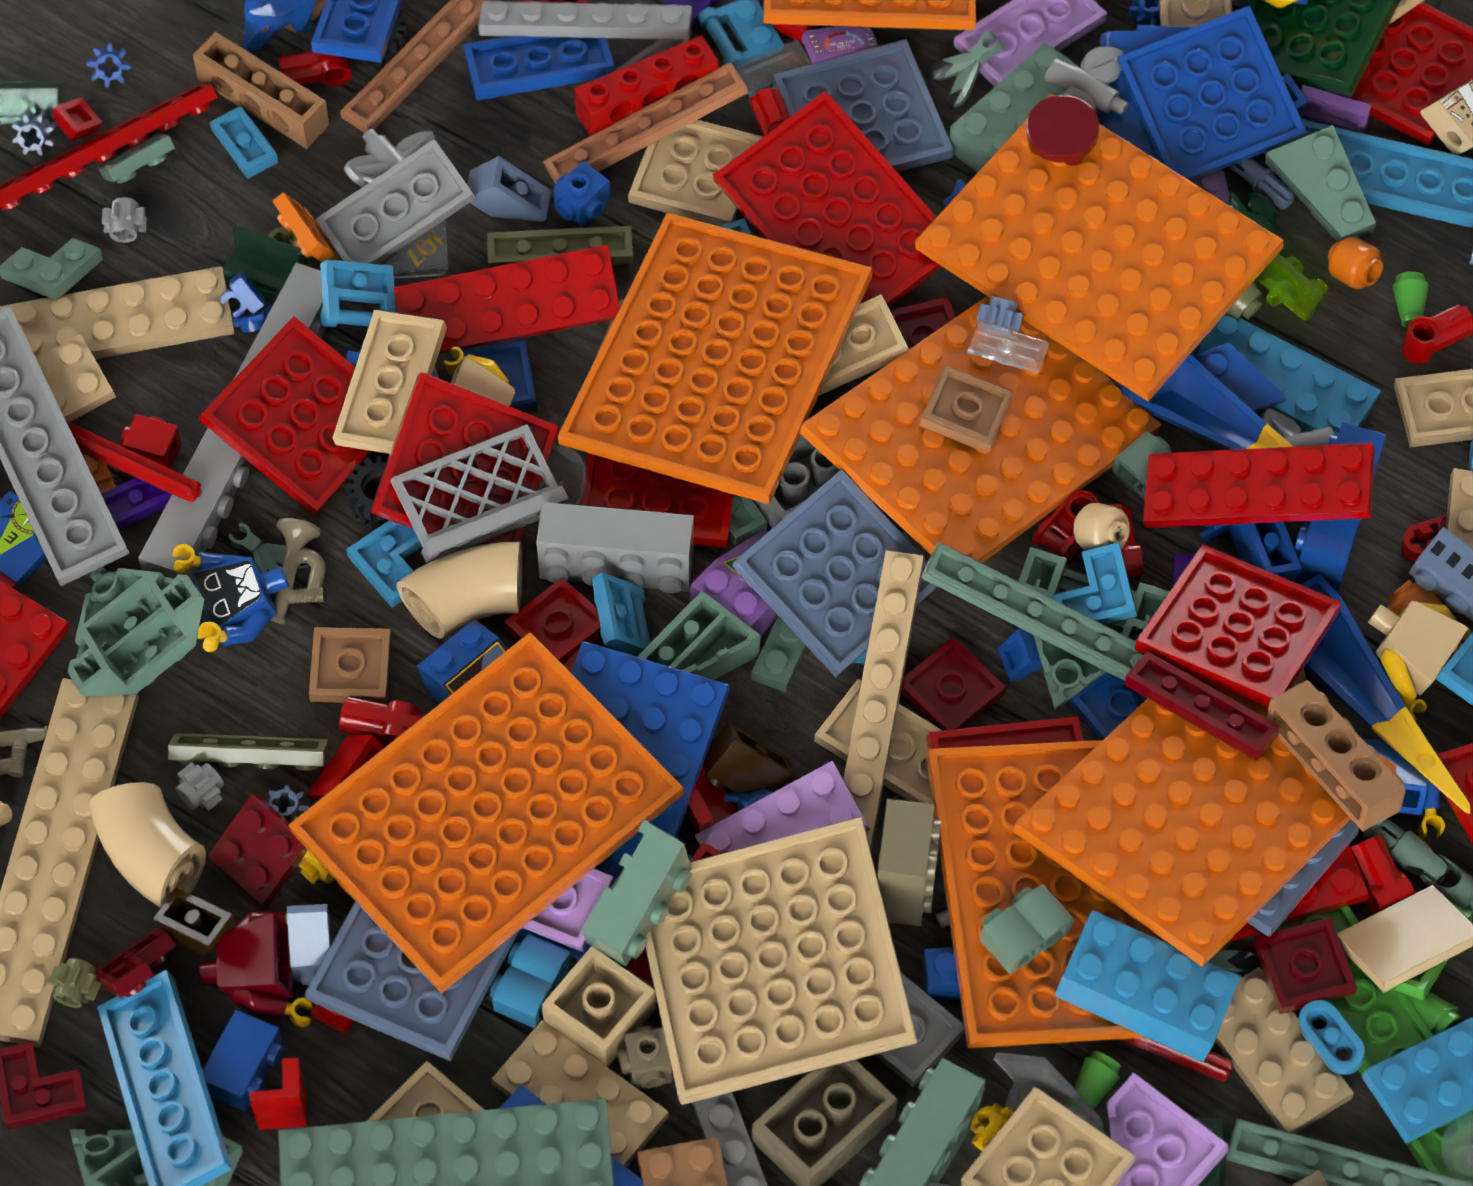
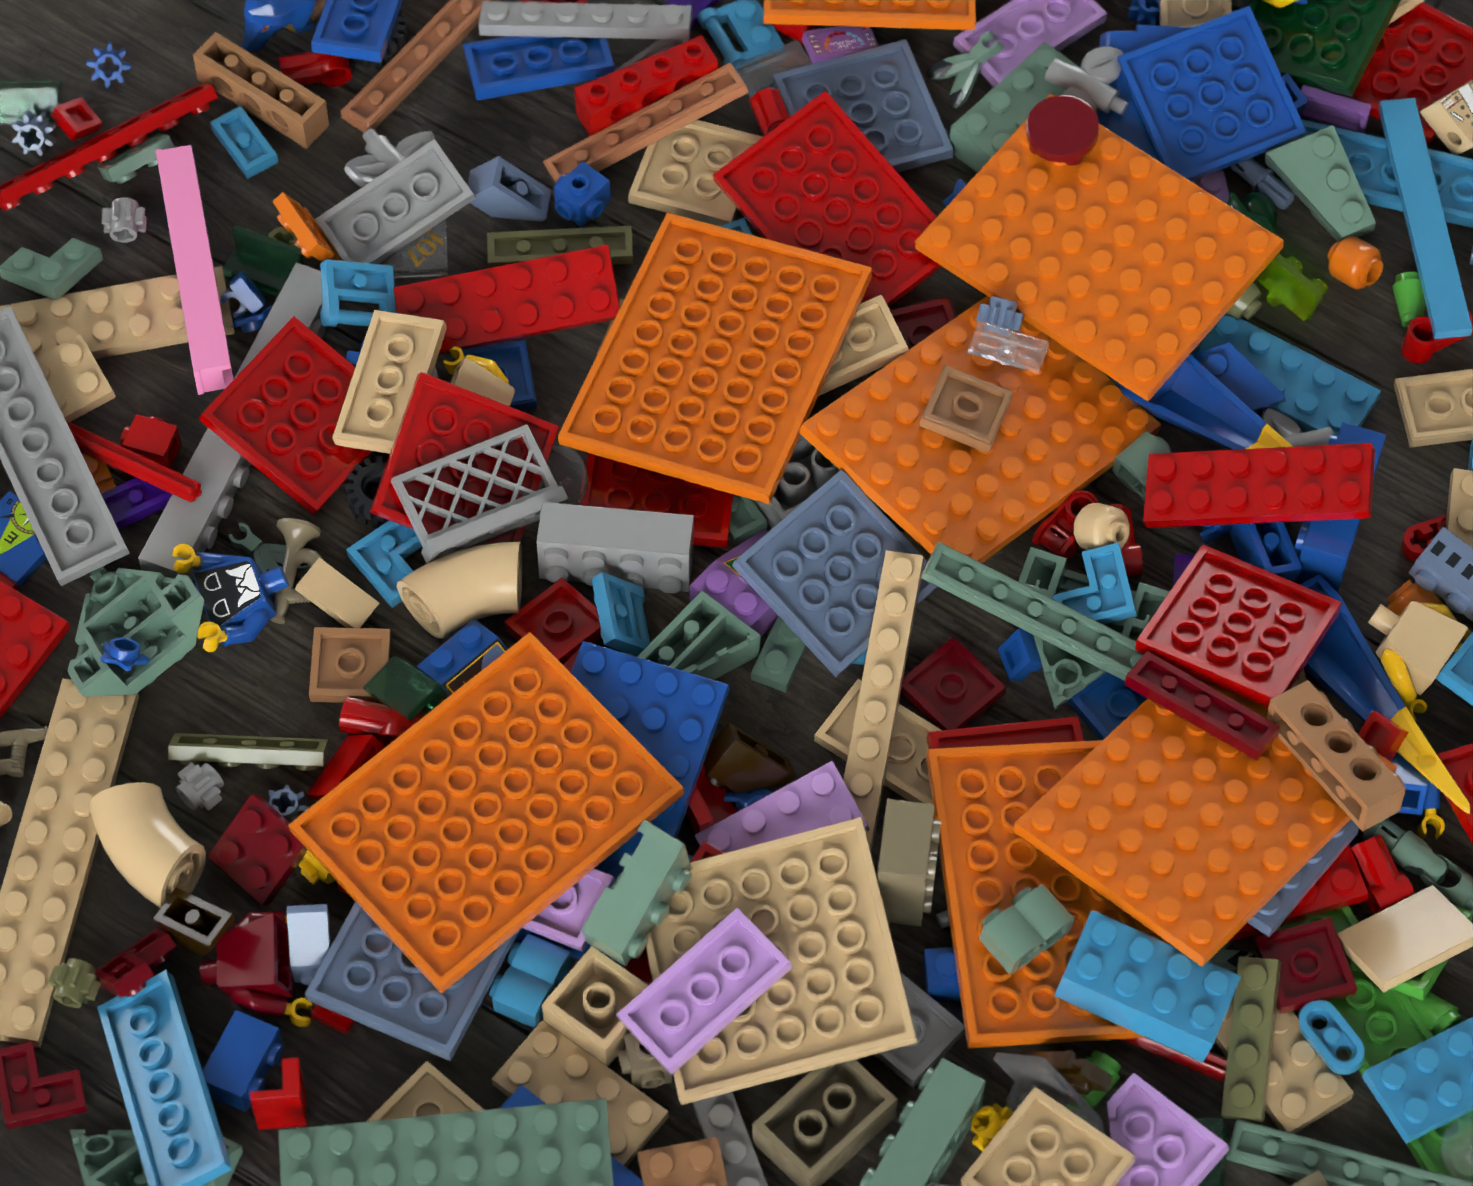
(124, 653): none -> blue plate
(194, 269): none -> bright pink tile
(336, 595): none -> tan tile
(404, 688): none -> clear green panel
(704, 991): none -> lavender plate
(1077, 1072): none -> dark brown plate
(1251, 1039): none -> olive plate
(1382, 734): none -> red plate
(1425, 219): none -> dark azure tile

